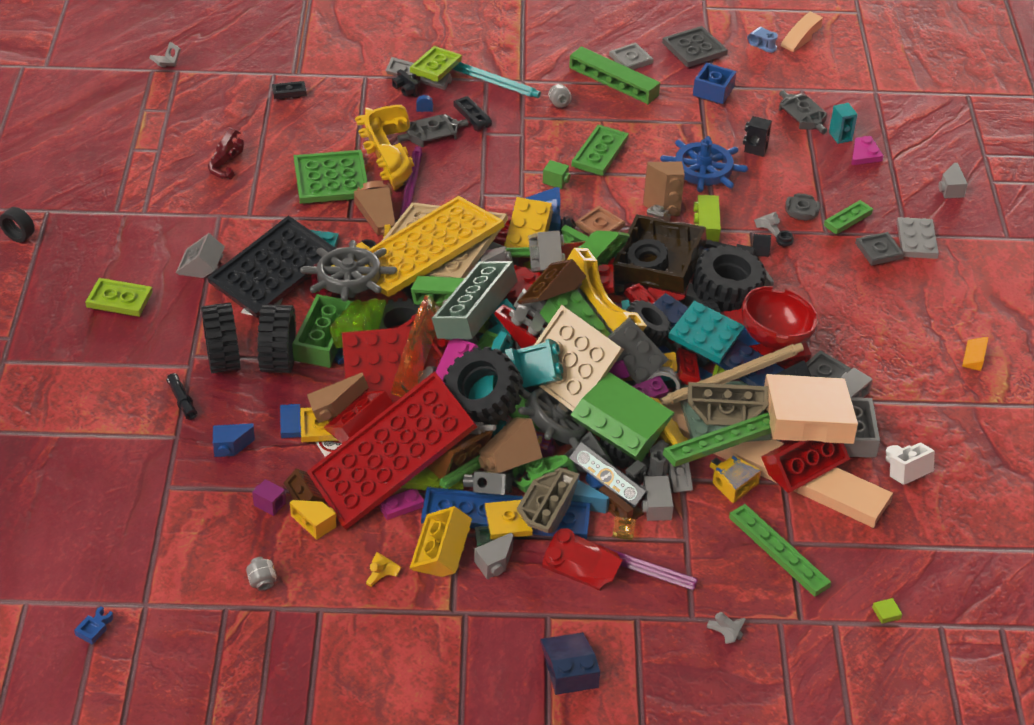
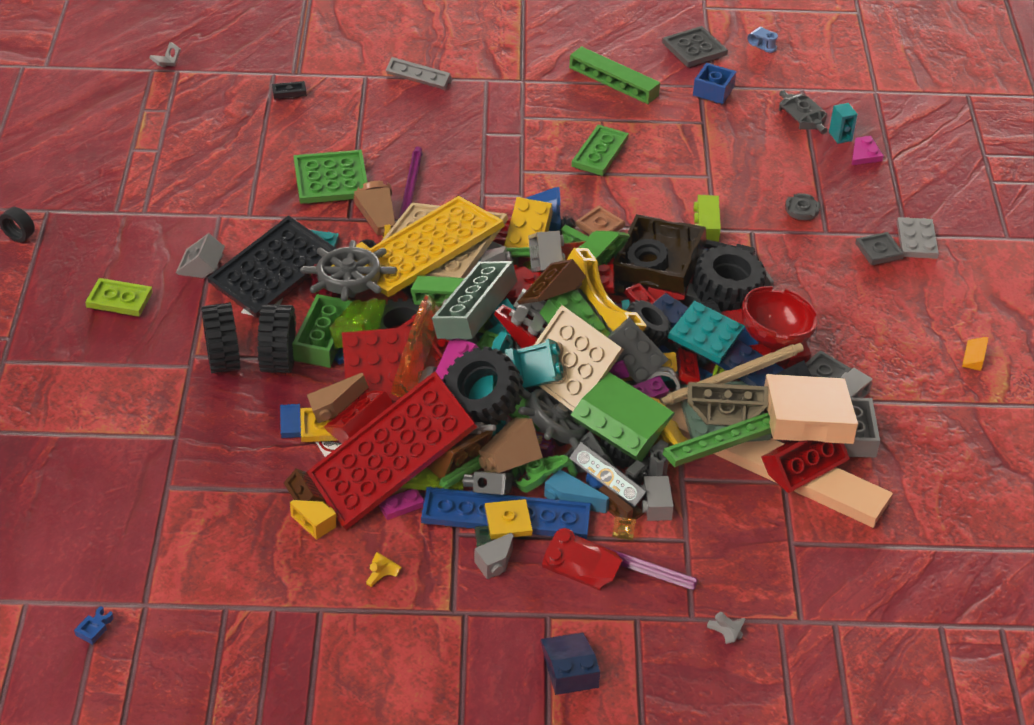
(184, 401): black pin -> none
(226, 151): dark red animal -> none
(231, 439): blue slope -> none
(261, 573): light grey head -> none
(269, 497): magenta brick -> none
(393, 159): yellow piece -> none
(408, 83): black hips -> none
(424, 104): blue tile -> none
(432, 128): dark grey plate -> none
(435, 63): lime plate -> none
(441, 542): yellow slope -> none
(472, 113): black plate -> none
(497, 80): teal piece -> none
(548, 499): dark tan wedge -> none
(556, 174): bright green brick -> none
(559, 95): light grey head -> none
(631, 56): light grey tile -> none
(658, 212): light grey slope -> none
(664, 186): medium nougat slope -> none
(679, 477): light grey slope -> none
(704, 161): blue piece -> none
(734, 477): yellow torso -> none
(757, 136): black brick -> none
(761, 244): black slope -> none
(770, 222): light grey piece -> none
(780, 550): bright green plate -> none
(785, 238): black plate -> none
(802, 31): light nougat slope -> none
(848, 217): bright green plate -> none
(887, 610): lime tile -> none
(910, 462): white brick -> none
(953, 183): light grey slope -> none

